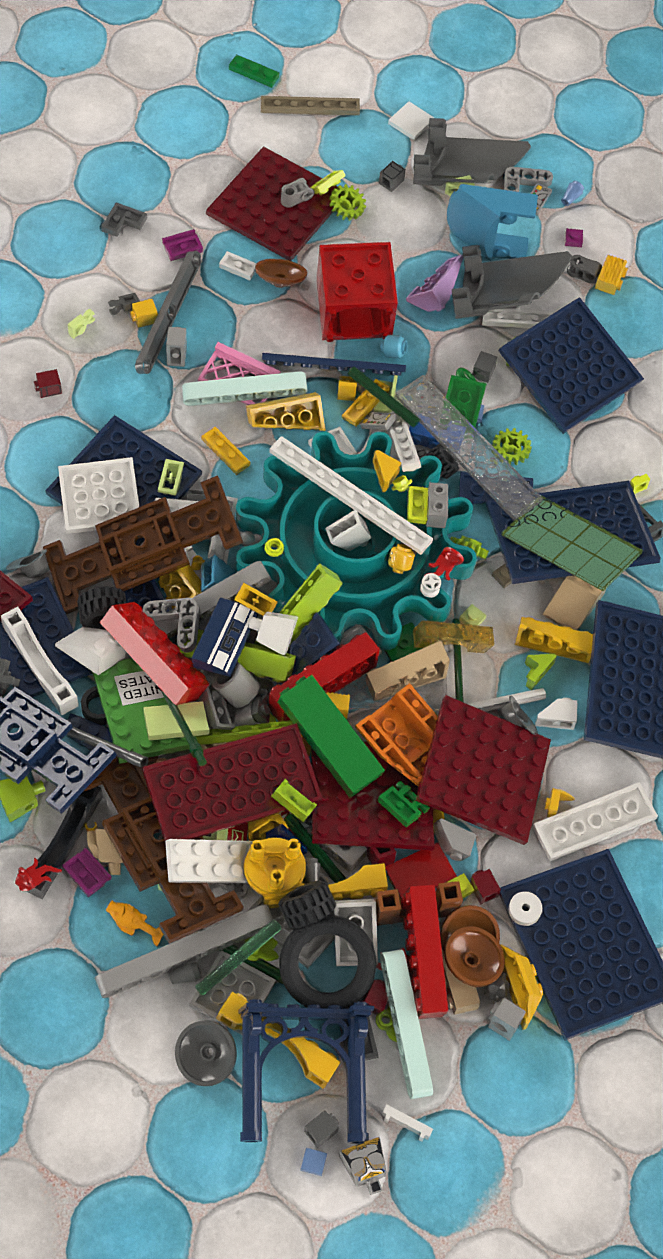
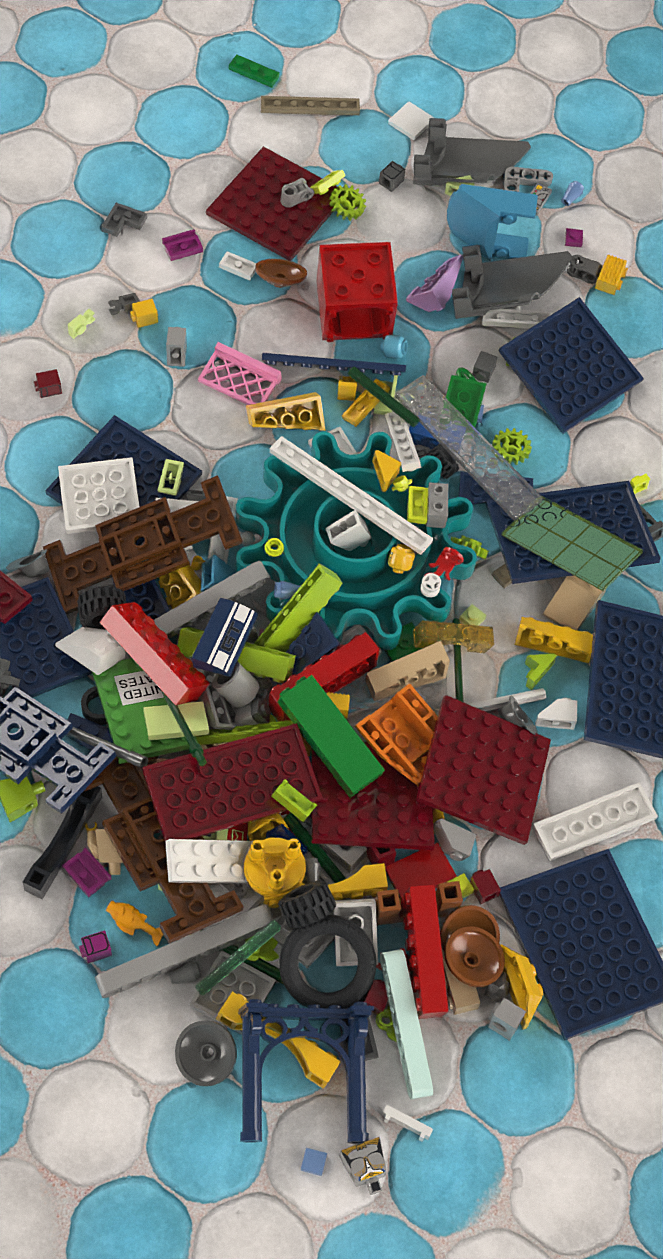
(31, 877): red piece -> none
(32, 652): white arch -> none
(95, 947): none -> magenta brick
(168, 312): dark grey beam -> none
(179, 613): light grey beam -> none
(225, 450): yellow tile -> none
(244, 388): light aqua beam -> none
(255, 600): yellow slope -> none
(274, 630): white torso -> none
(285, 590): none -> medium blue cone
(322, 1128): dark grey brick -> none
(378, 421): light grey tile -> none
(400, 806): green plate -> none
(525, 917): white piece -> none
(552, 803): yellow plate -> none

